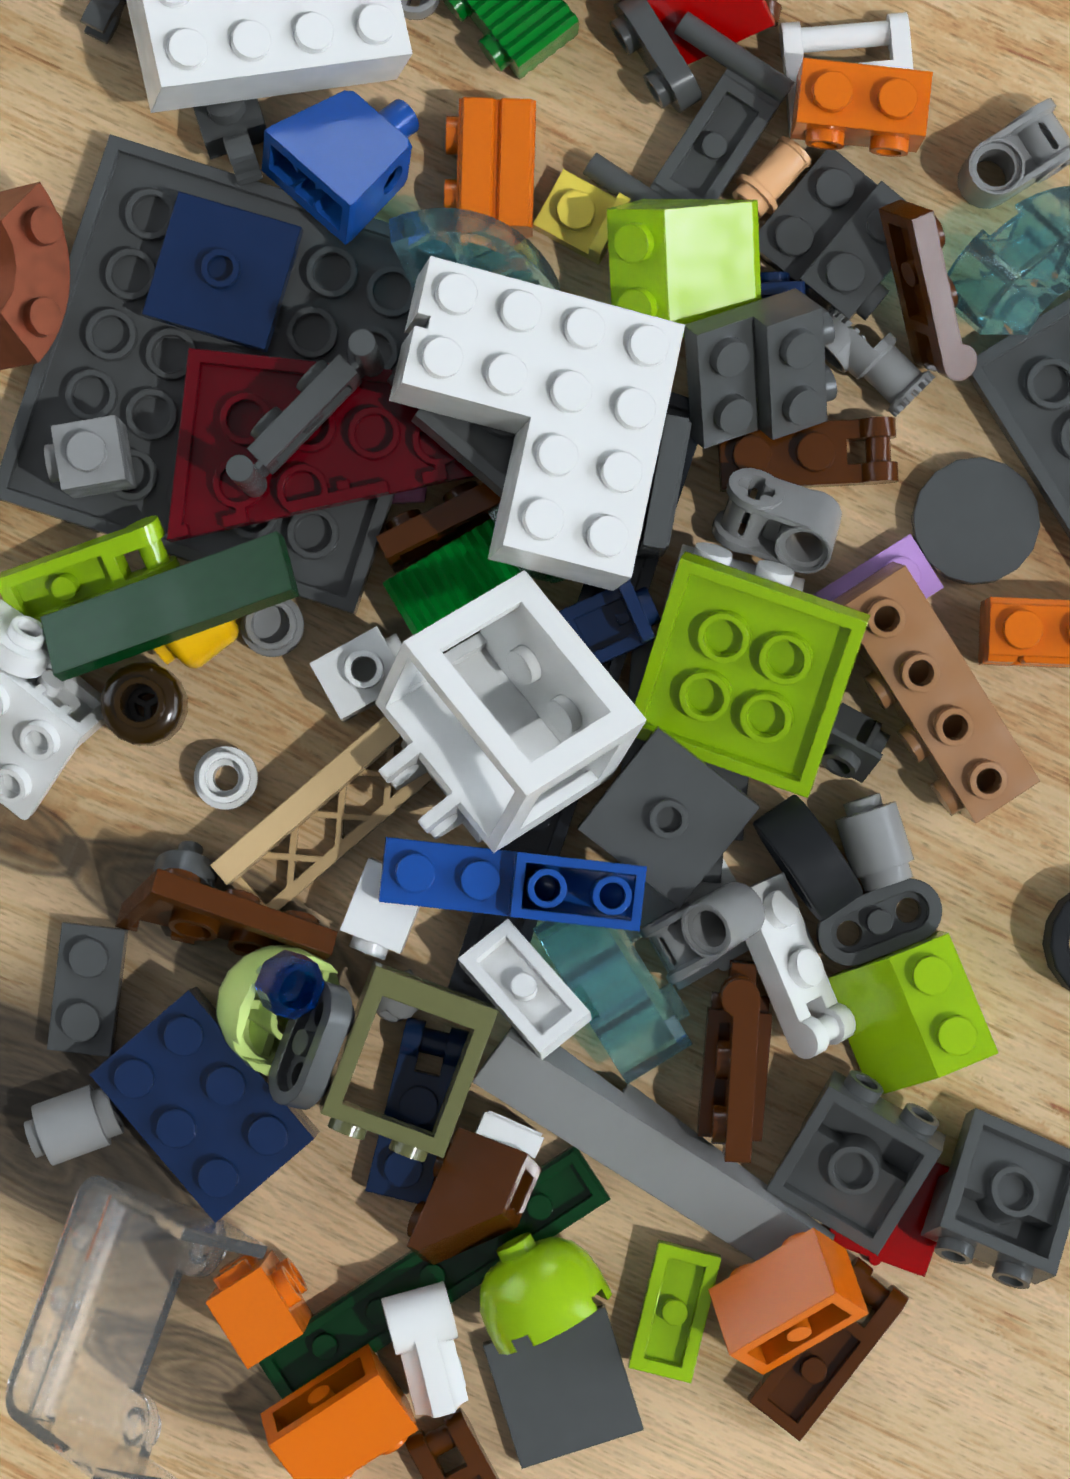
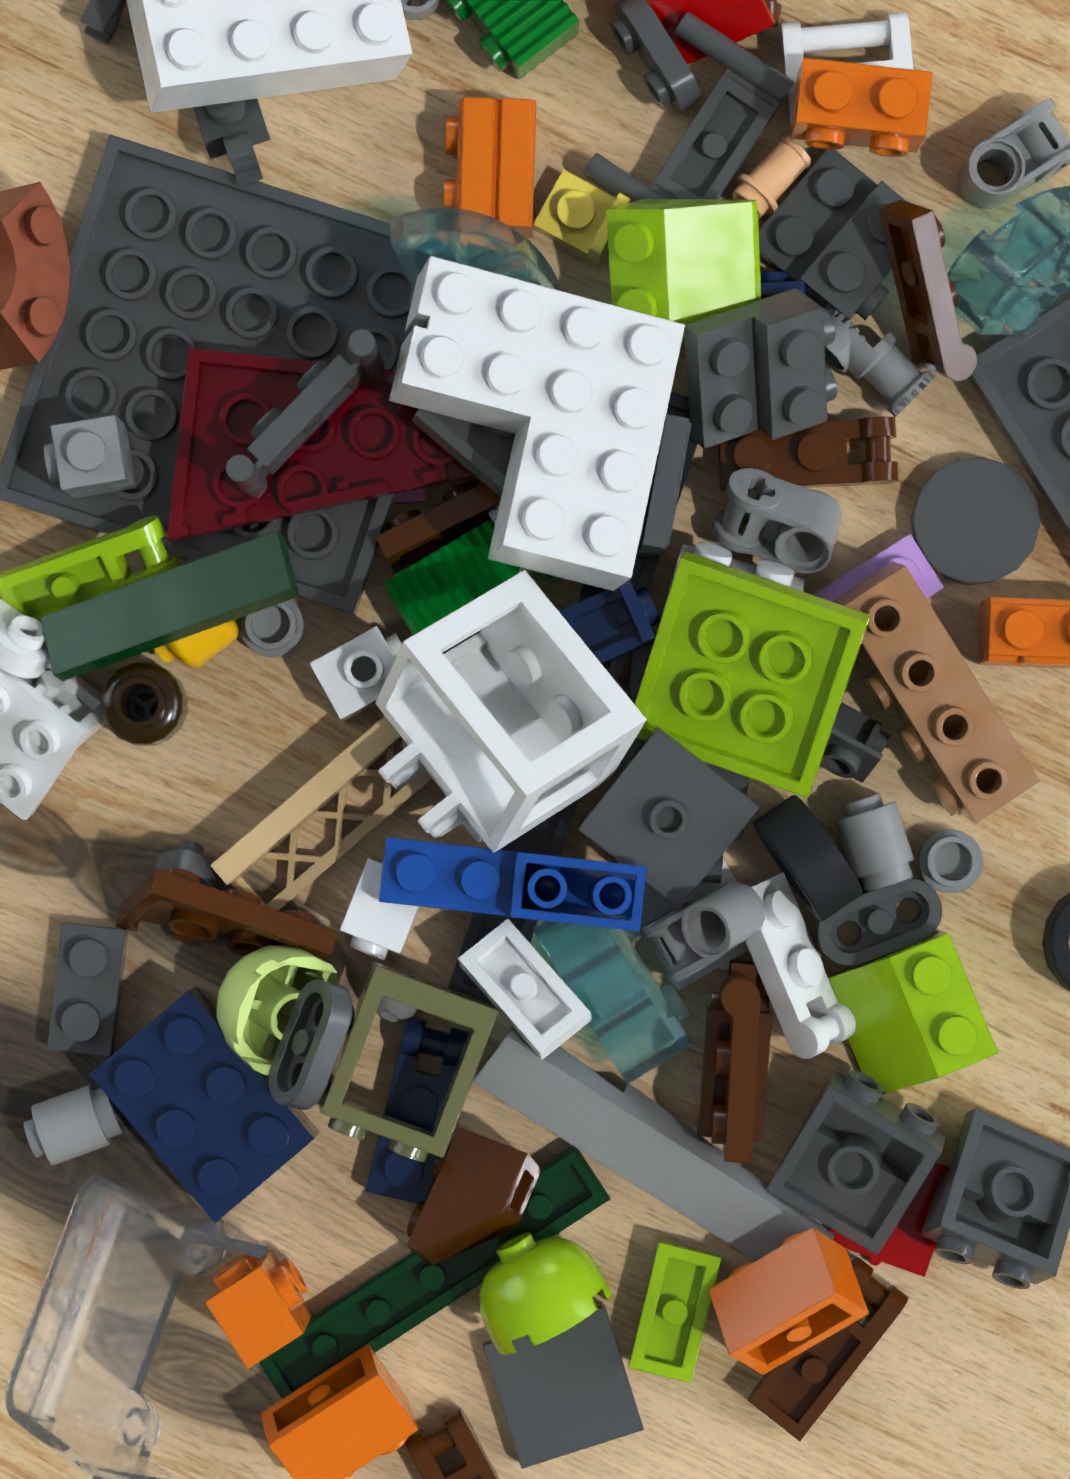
(205, 777): white plate -> none
(222, 272): dark blue plate -> none
(289, 984): clear blue tile -> none
(341, 159): blue torso -> none
(424, 1336): white piece -> none
(510, 1133): white tile -> none
(950, 861): none -> light grey plate

